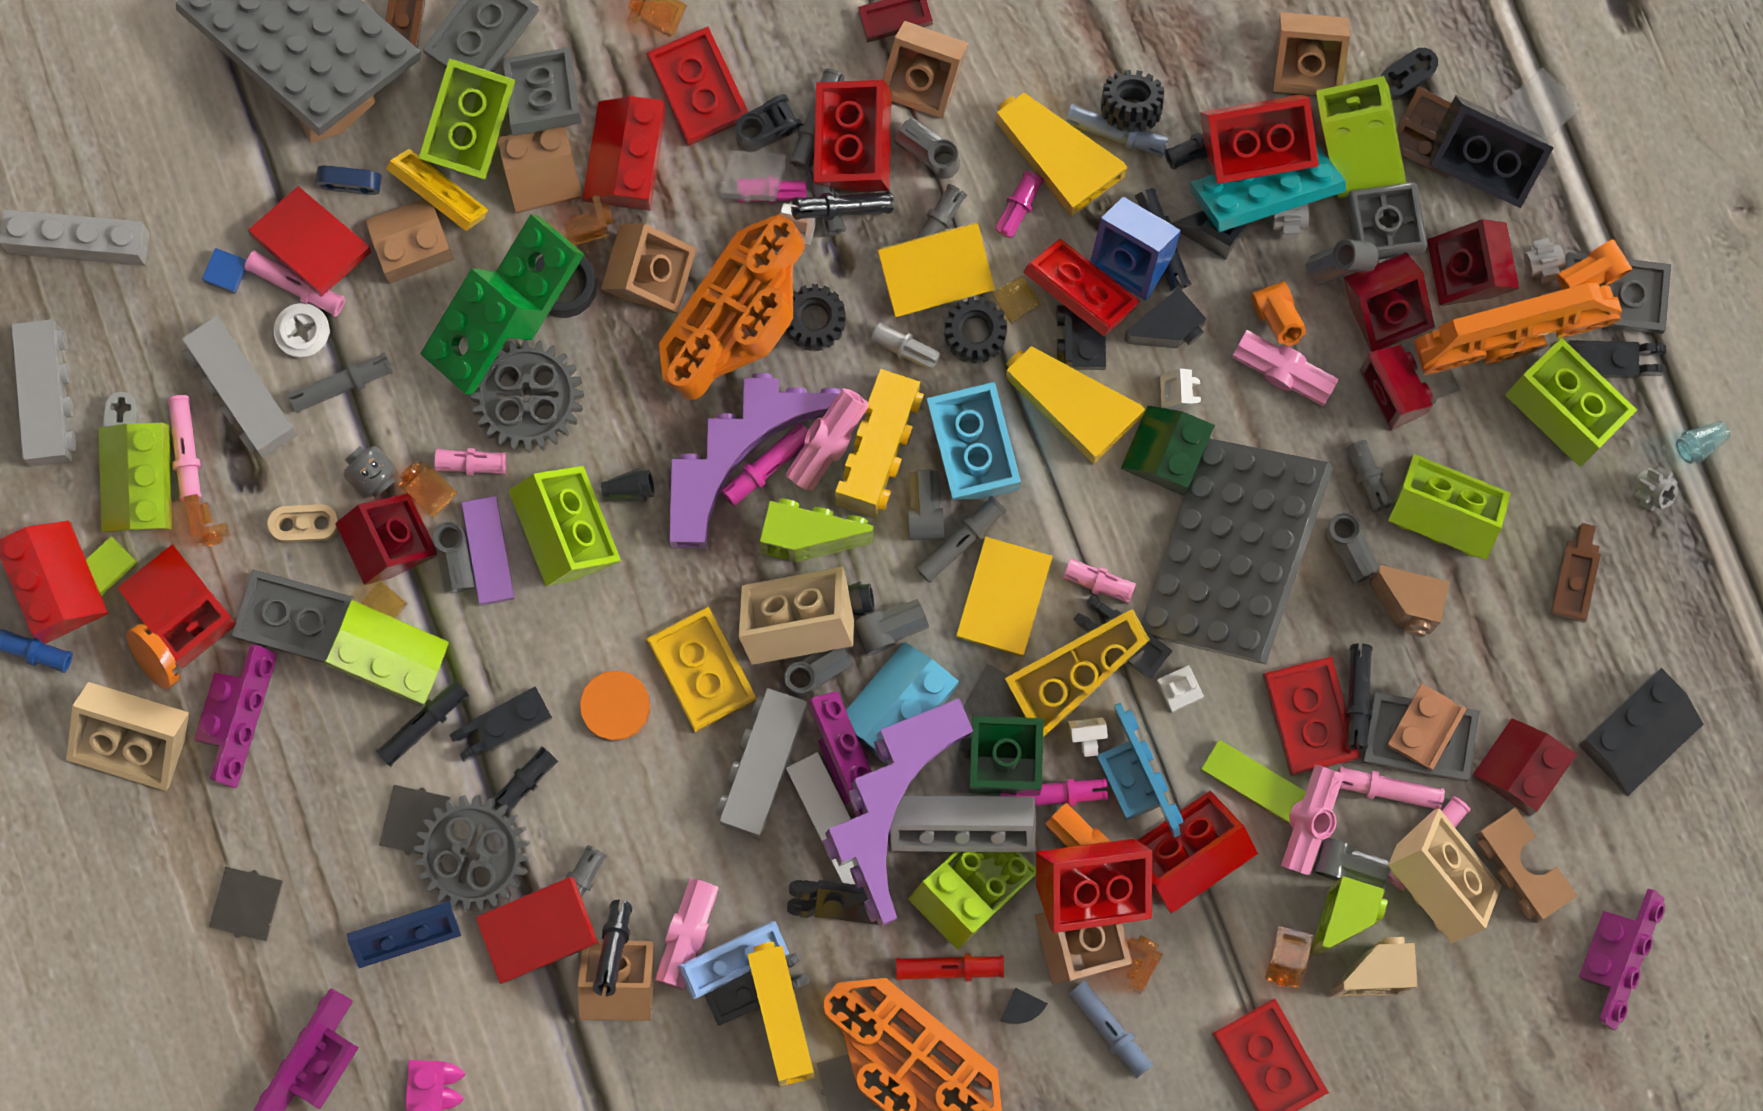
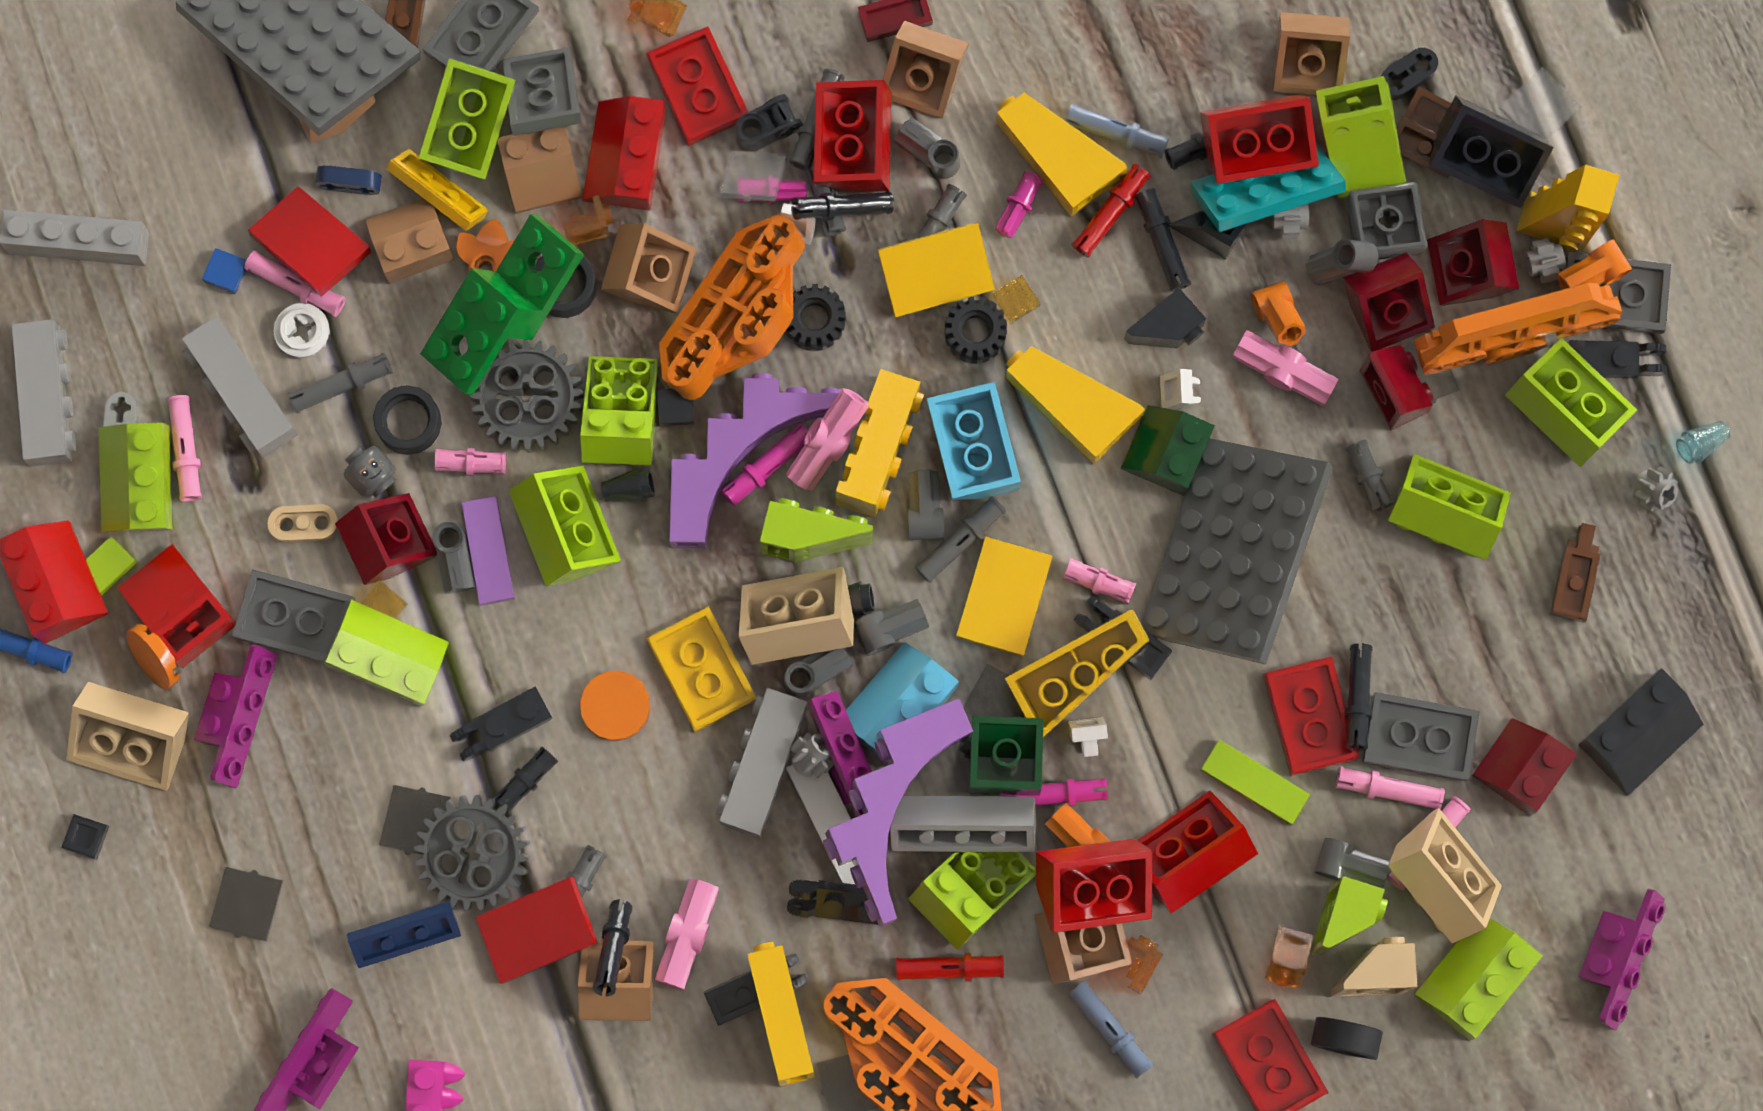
(85, 836): none -> black tile
(199, 516): clear orange bracket -> none
(395, 396): none -> black tyre
(422, 722): black pin -> none
(426, 487): clear orange bracket -> none
(486, 248): none -> orange plate
(619, 411): none -> lime slope
(674, 408): none -> black tile
(727, 960): light blue tile -> none
(811, 756): none -> light grey gear
(905, 346): light grey axle -> none
(1022, 1008): black tile -> none
(1081, 287): red tile -> none
(1081, 344): black bracket -> none
(1119, 199): none -> red pin
(1130, 114): black tyre -> none
(1132, 777): dark azure bracket -> none
(1134, 247): blue slope -> none
(1180, 689): white tile -> none
(1312, 820): bright pink piece -> none
(1346, 1038): none -> black tyre
(1352, 551): dark grey piece -> none
(1411, 598): medium nougat slope -> none
(1426, 727): nougat plate -> none
(1478, 978): none -> lime slope
(1537, 893): medium nougat arch -> none
(1569, 209): none -> yellow wedge

